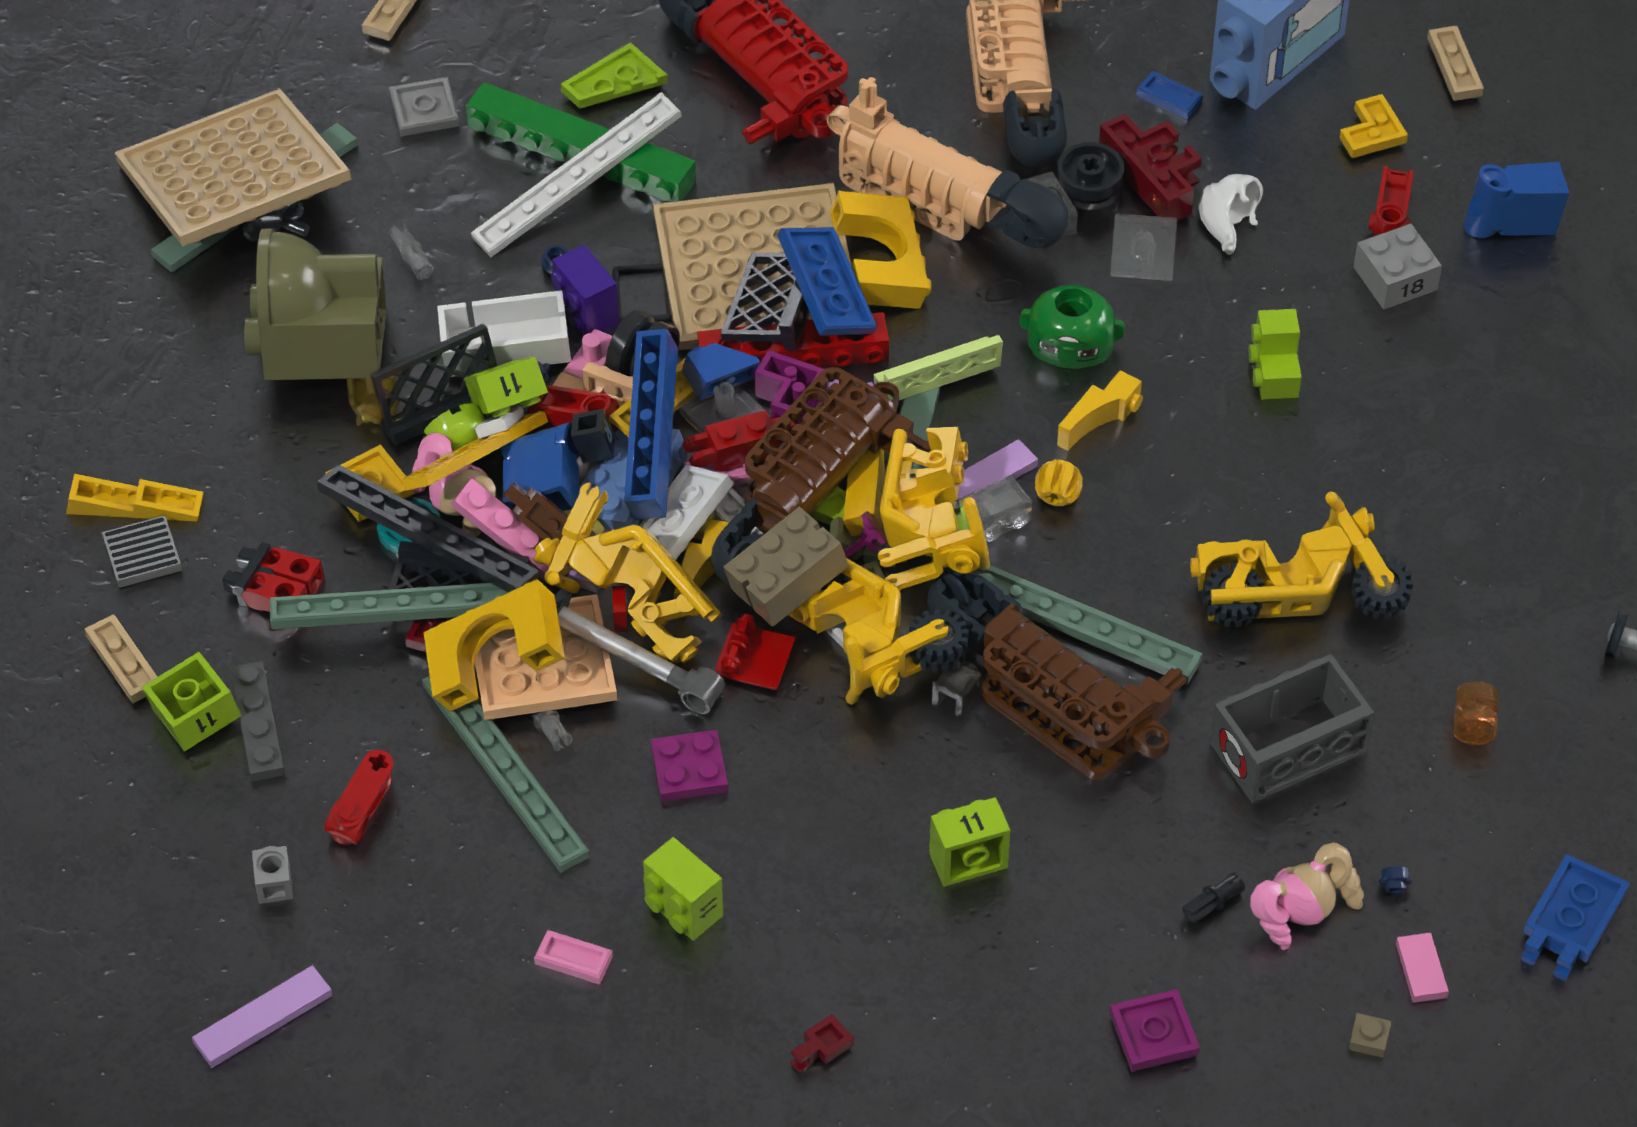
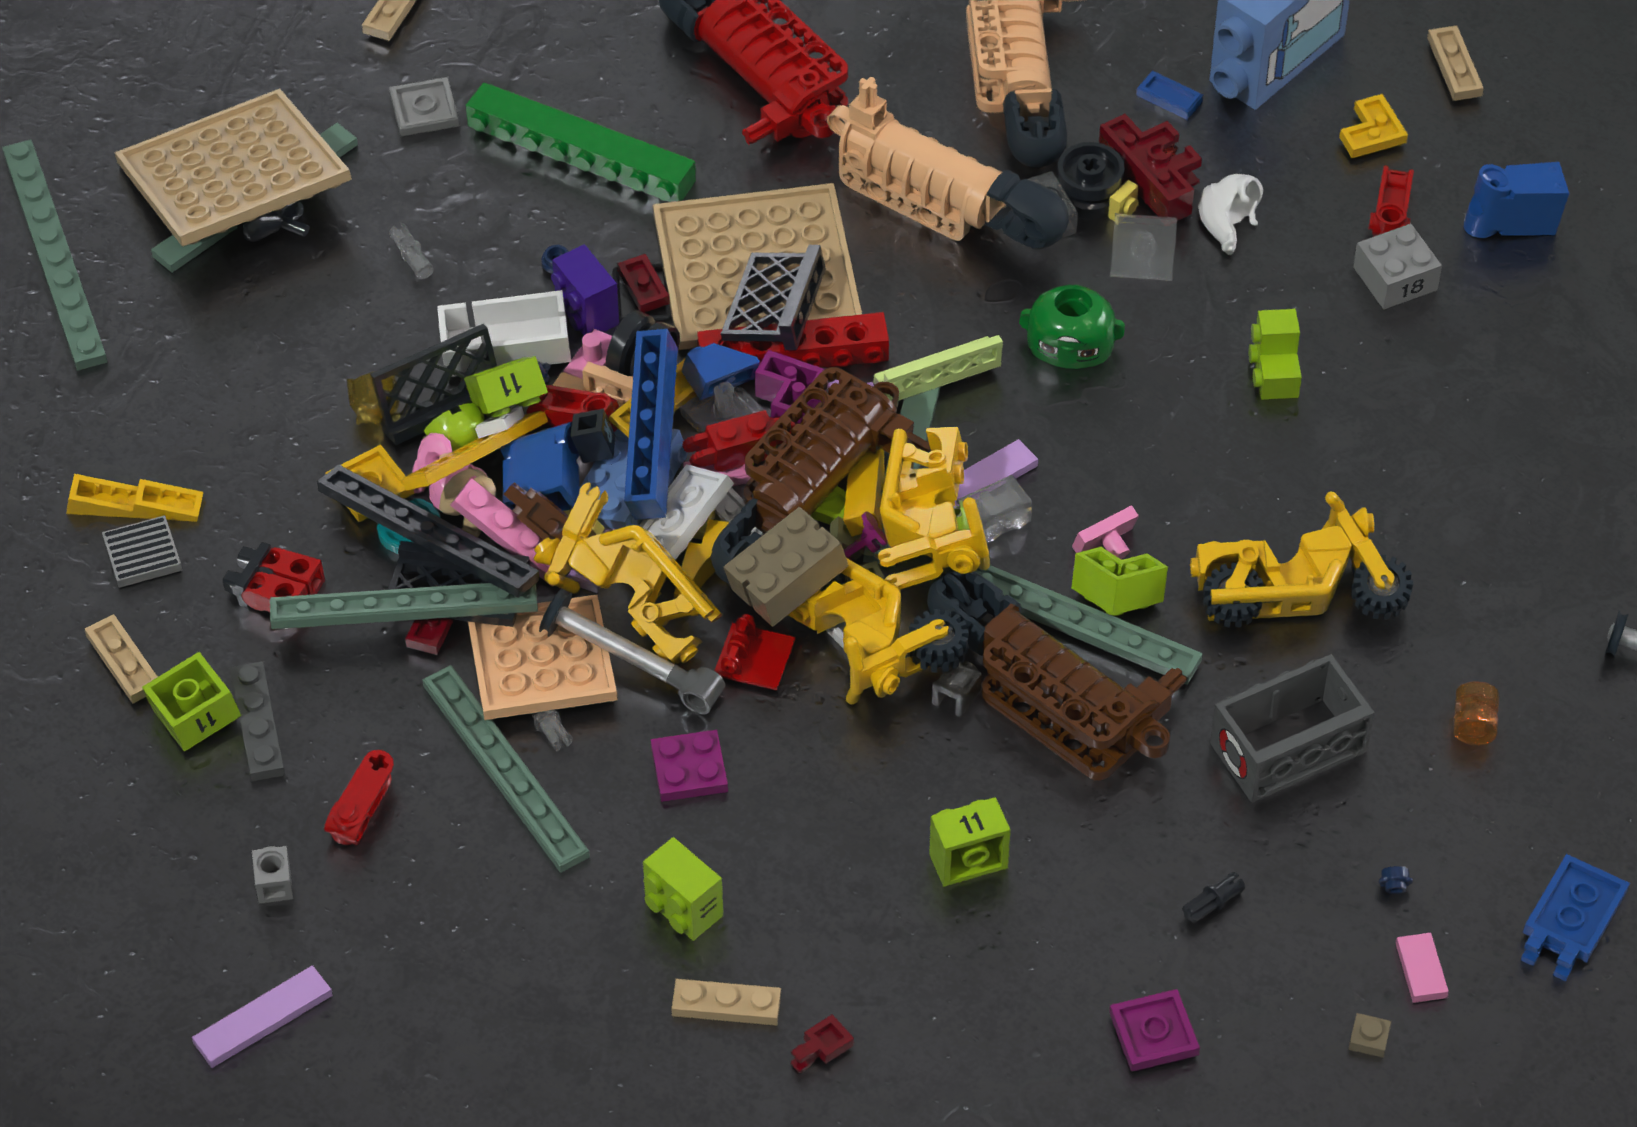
(54, 255): none -> sand green plate
(315, 311): olive piece -> none
(456, 643): yellow arch -> none
(573, 957): bright pink tile -> none
(576, 174): white tile -> none
(613, 77): lime wing -> none
(619, 608): red tile -> none
(643, 283): none -> dark red plate
(726, 1002): none -> tan plate
(826, 281): blue tile -> none
(892, 223): yellow arch -> none
(1058, 483): yellow piece -> none
(1100, 407): yellow slope -> none
(1108, 533): none -> bright pink tile
(1118, 583): none -> lime brick
(1123, 200): none -> light yellow plate
(1306, 893): hair -> none

